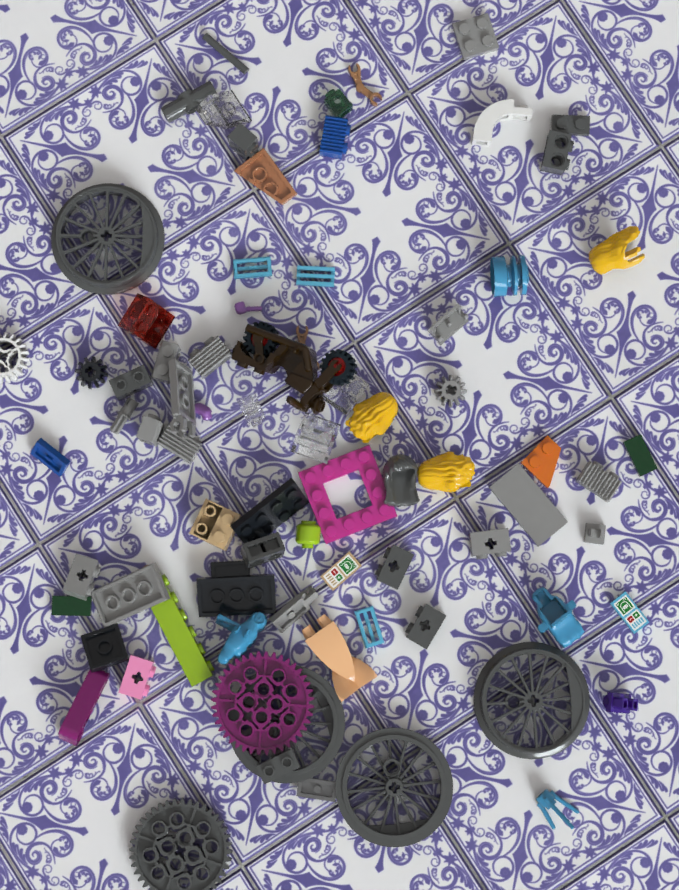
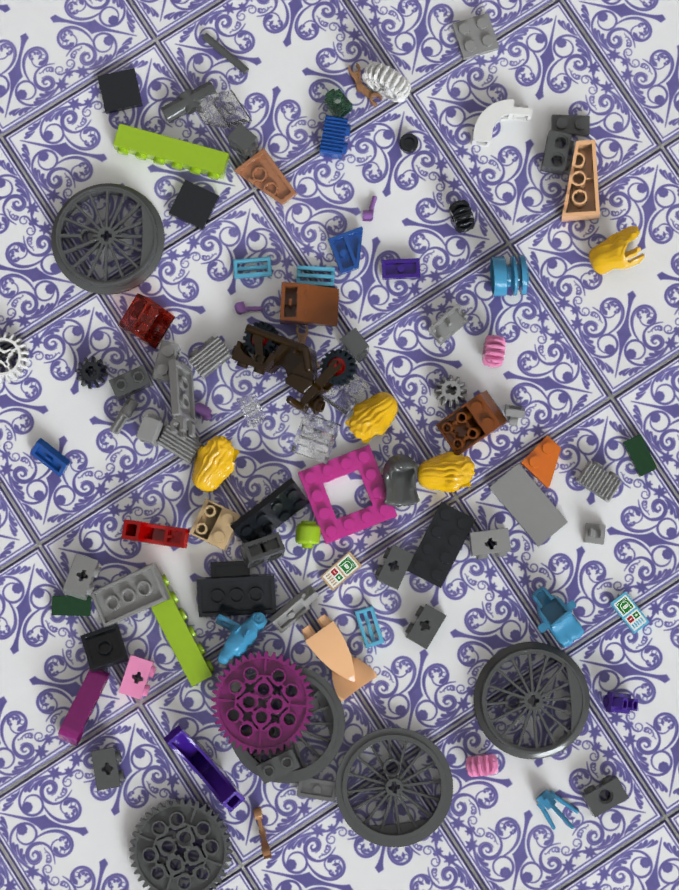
(103, 778): none -> dark grey brick
(120, 91): none -> black tile
(155, 534): none -> red arch
(171, 151): none -> lime brick
(194, 205): none -> black tile
(205, 767): none -> dark purple arch
(214, 463): none -> yellow hair
(264, 844): none -> medium nougat piece
(309, 305): none -> dark orange slope
(347, 249): none -> blue wing
(355, 345): none -> dark grey brick
(368, 214): none -> medium lavender hand
(386, 81): none -> white gear
(400, 269): none -> dark purple plate
(408, 143): none -> black tile
(441, 544): none -> black plate
(461, 216): none -> black gear
(471, 422): none -> dark orange slope
(482, 765): none -> bright pink gear
(493, 351): none -> bright pink gear
(514, 412): none -> light grey tile
(582, 188): none -> light nougat wedge
(616, 795): none -> dark grey brick

